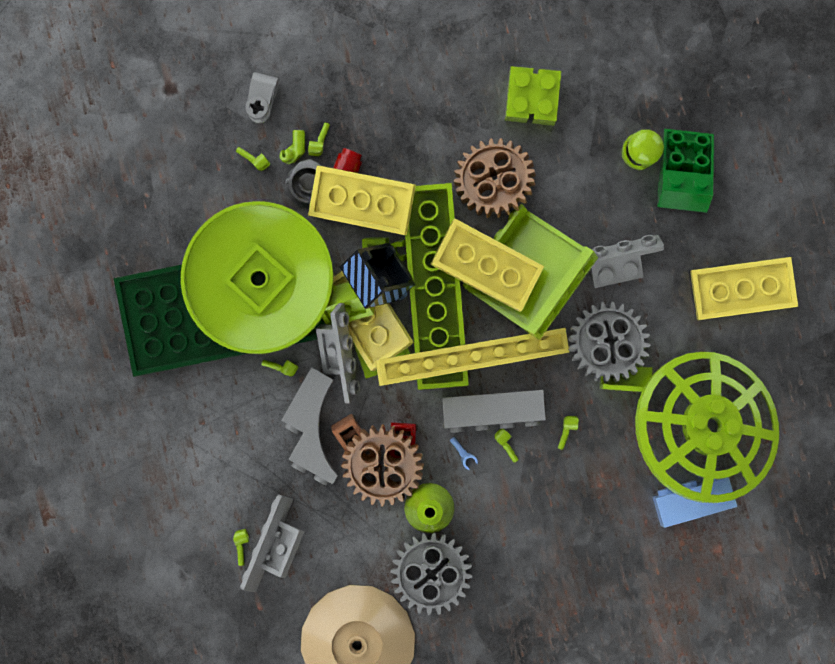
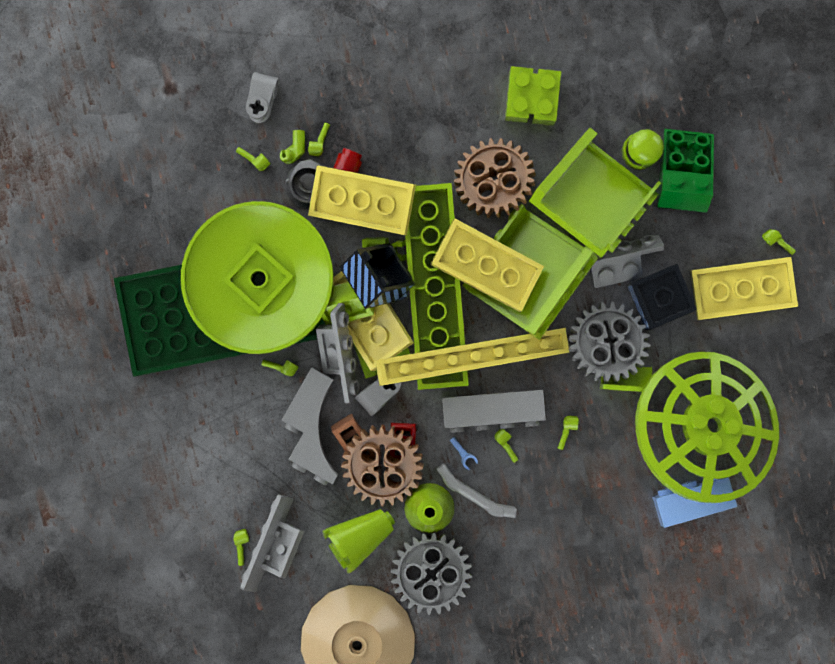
(358, 537): none -> lime cone
(376, 396): none -> light grey piece
(490, 506): none -> light grey piece
(593, 196): none -> lime panel
(661, 297): none -> black container
(772, 236): none -> lime hand

